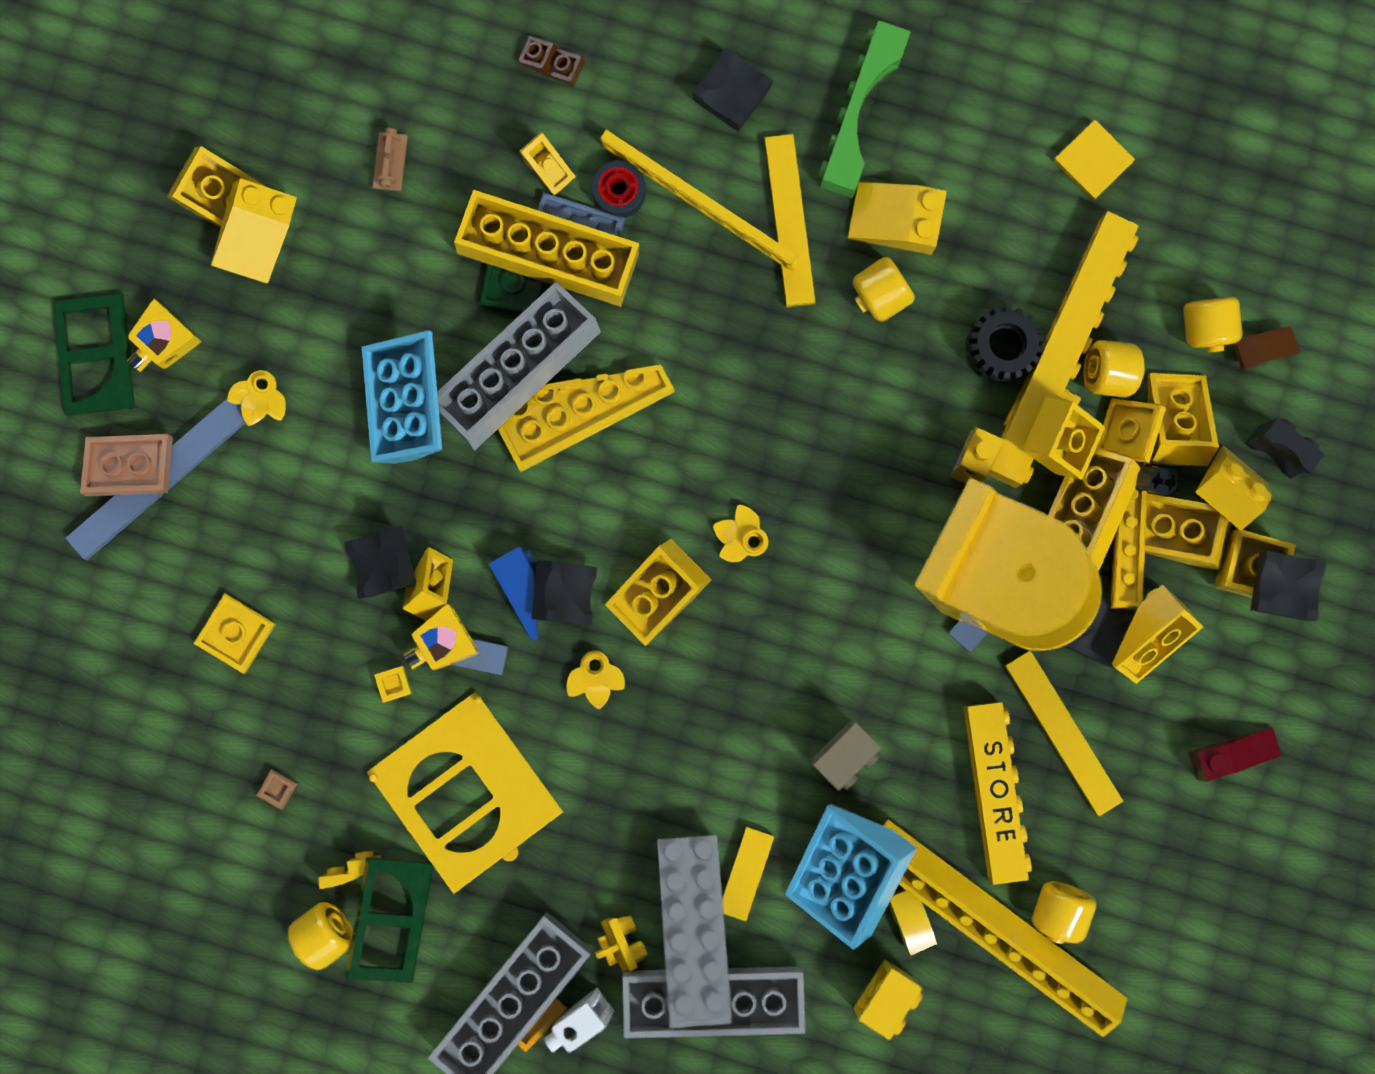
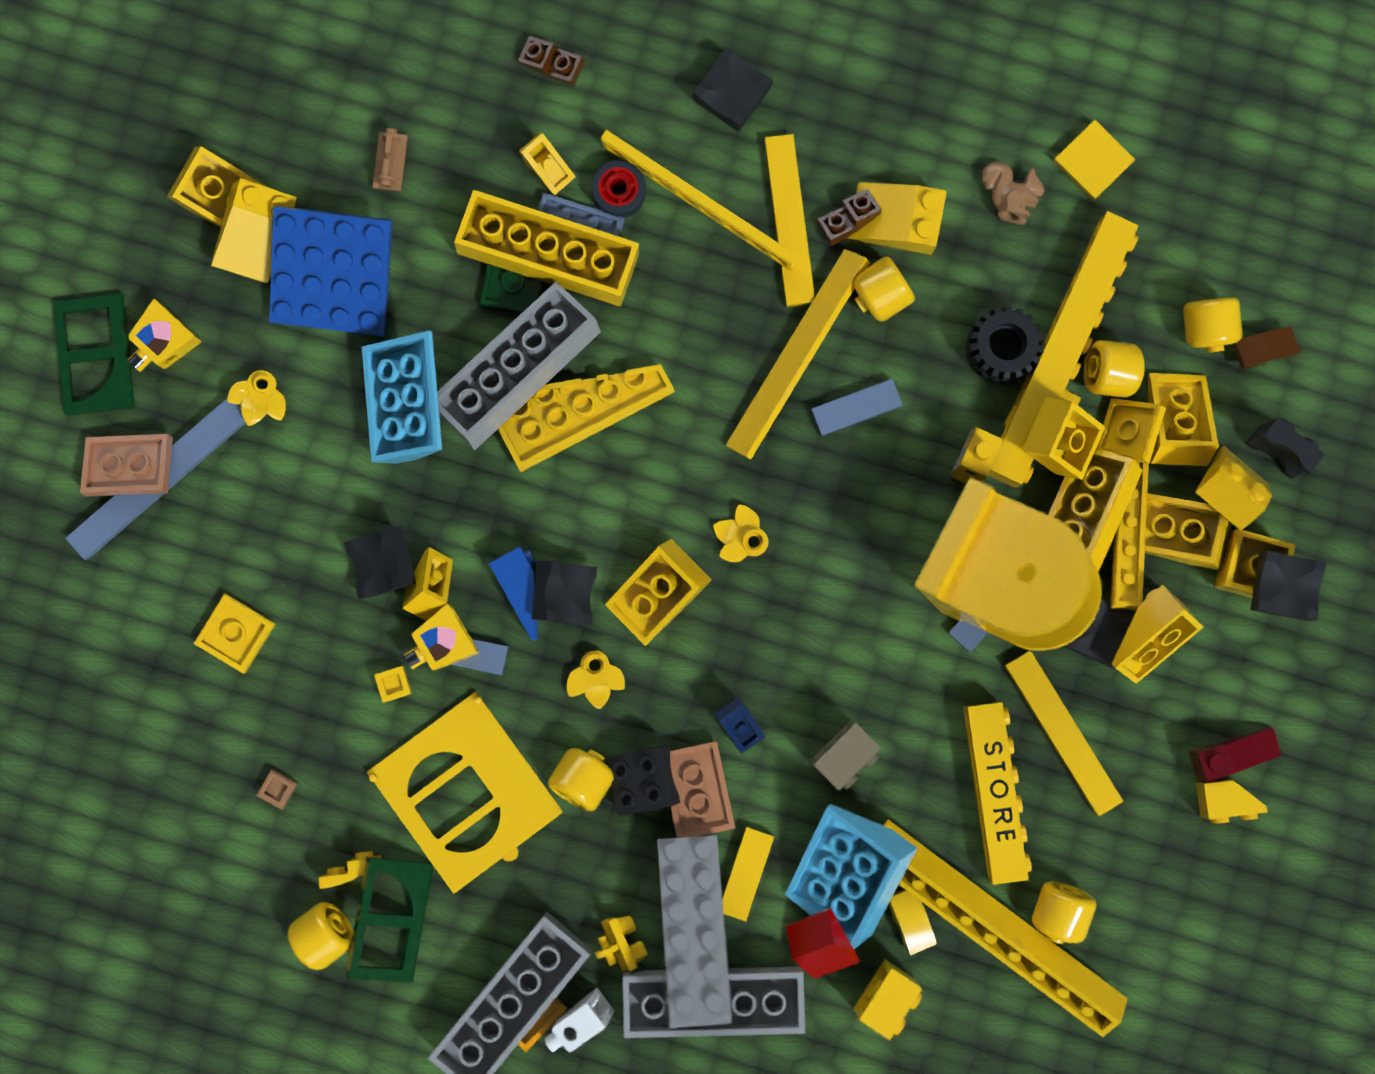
(330, 270): none -> blue plate
(581, 778): none -> yellow head
(643, 780): none -> black brick
(701, 790): none -> nougat plate
(739, 725): none -> dark blue slope
(797, 354): none -> yellow tile
(820, 944): none -> red slope
(850, 218): none -> reddish brown slope
(856, 407): none -> sand blue tile
(883, 56): bright green arch -> none
(1012, 197): none -> medium nougat animal
(1157, 480): black beam -> none
(1226, 799): none -> yellow slope

